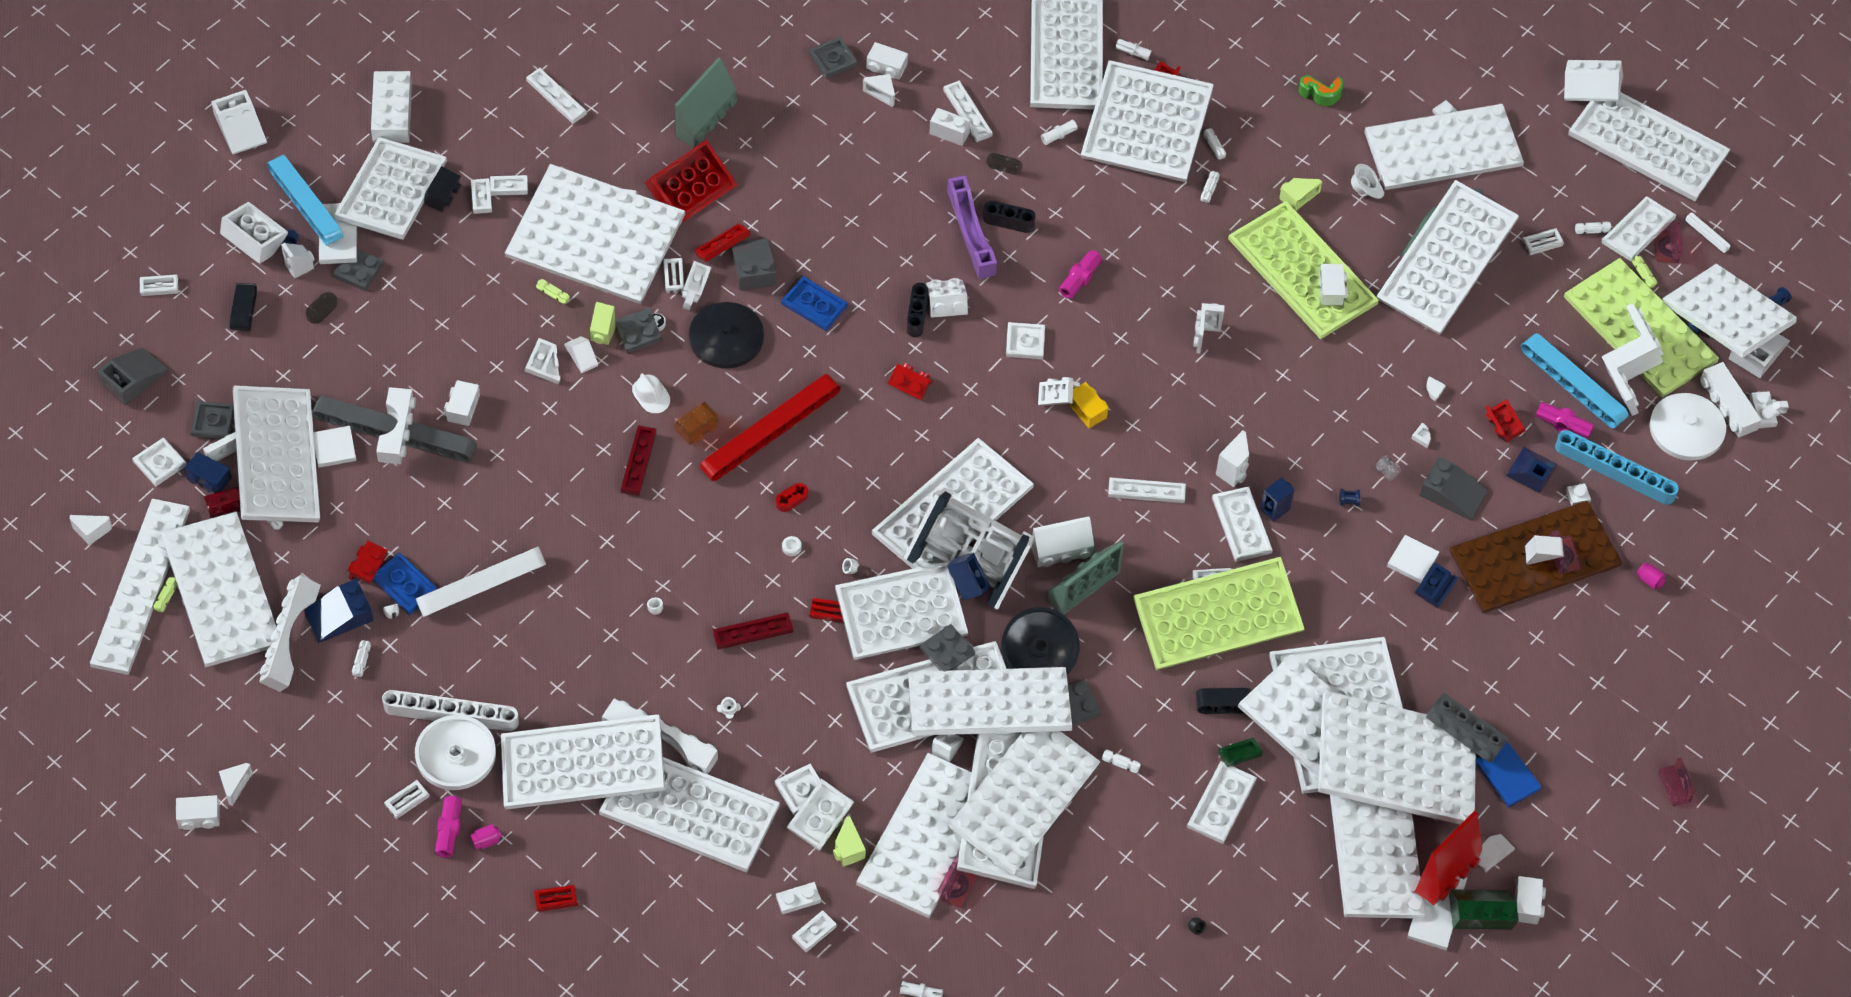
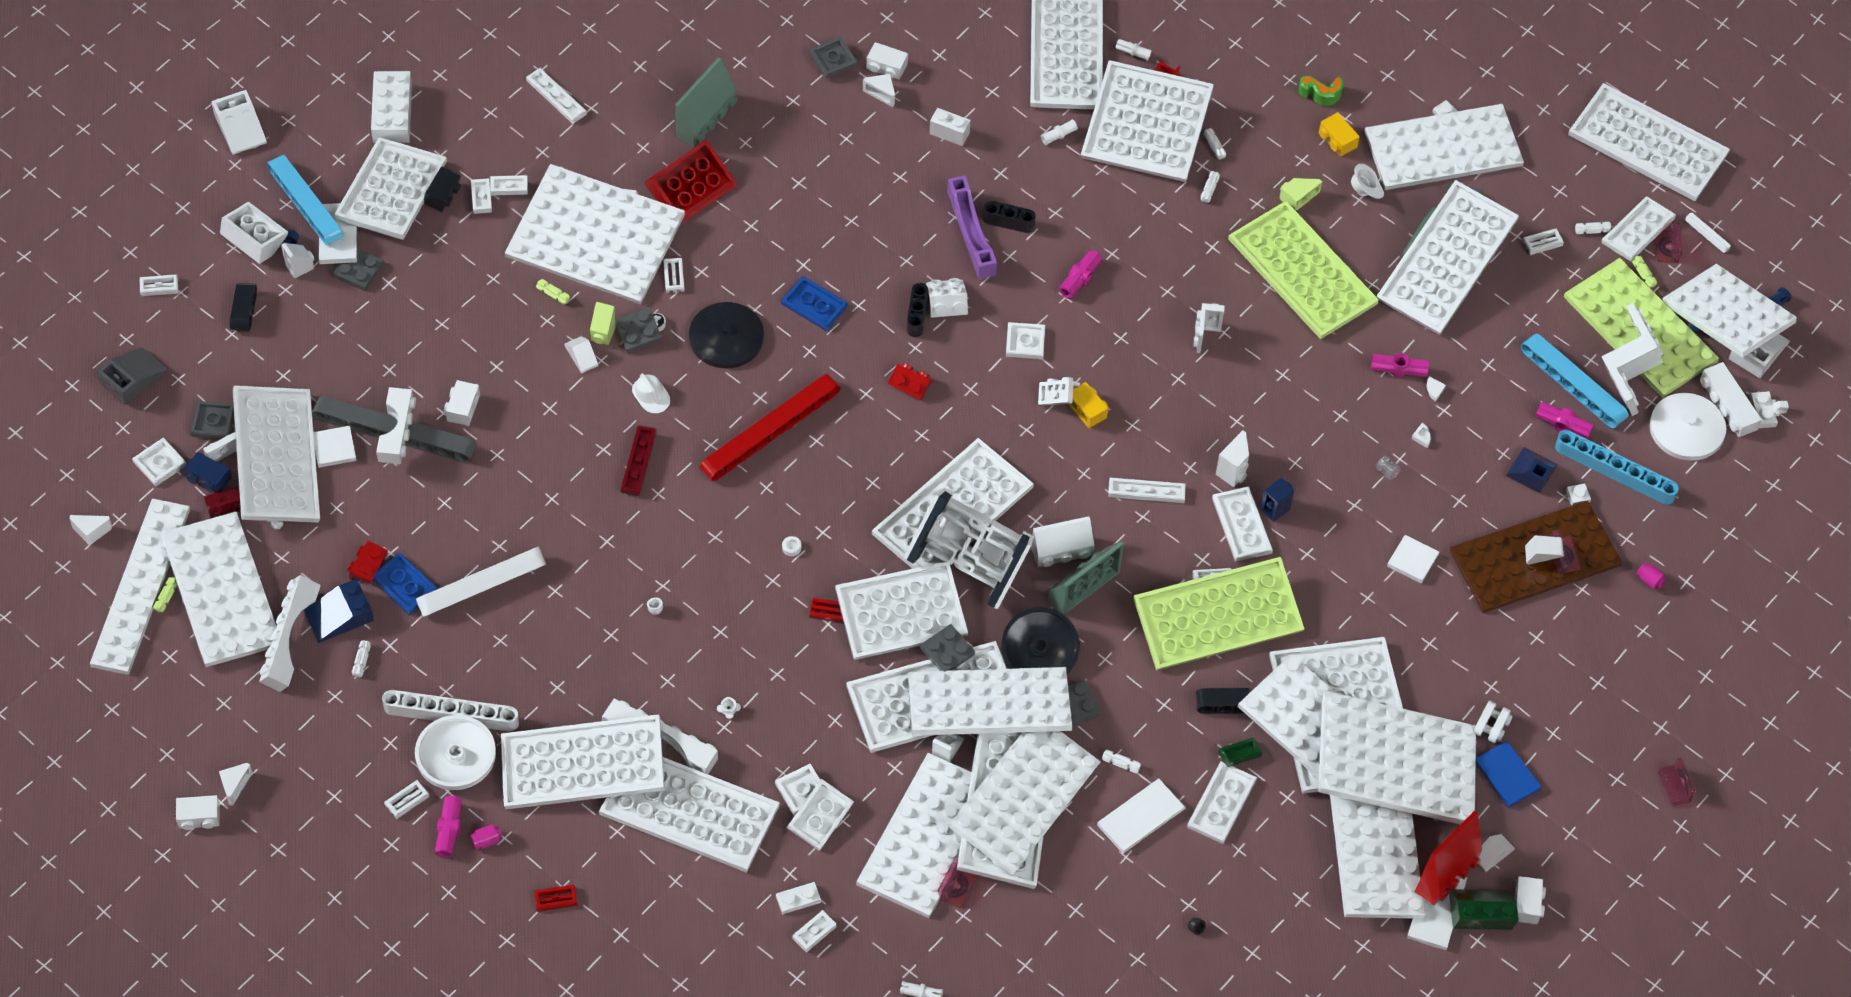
(321, 307): clear smoke tile -> none
(391, 609): white hinge -> none
(544, 361): white wing -> none
(695, 283): white hinge -> none
(697, 423): clear orange brick -> none
(722, 242): red tile -> none
(752, 630): dark red plate -> none
(754, 264): dark grey slope -> none
(791, 497): red beam -> none
(846, 566): white hinge -> none
(848, 844): yellowish green slope -> none
(966, 108): white tile -> none
(968, 576): dark blue brick -> none
(1004, 163): clear smoke tile -> none
(1140, 816): none -> white tile
(1332, 284): white brick -> none
(1338, 134): none -> yellow brick
(1349, 497): dark blue bush -> none
(1408, 365): none -> dark pink piece
(1436, 585): dark blue plate -> none
(1453, 489): dark grey slope -> none
(1467, 727): dark grey brick -> none
(1495, 732): none -> white brick
(1506, 420): red bracket -> none
(1593, 80): white slope -> none

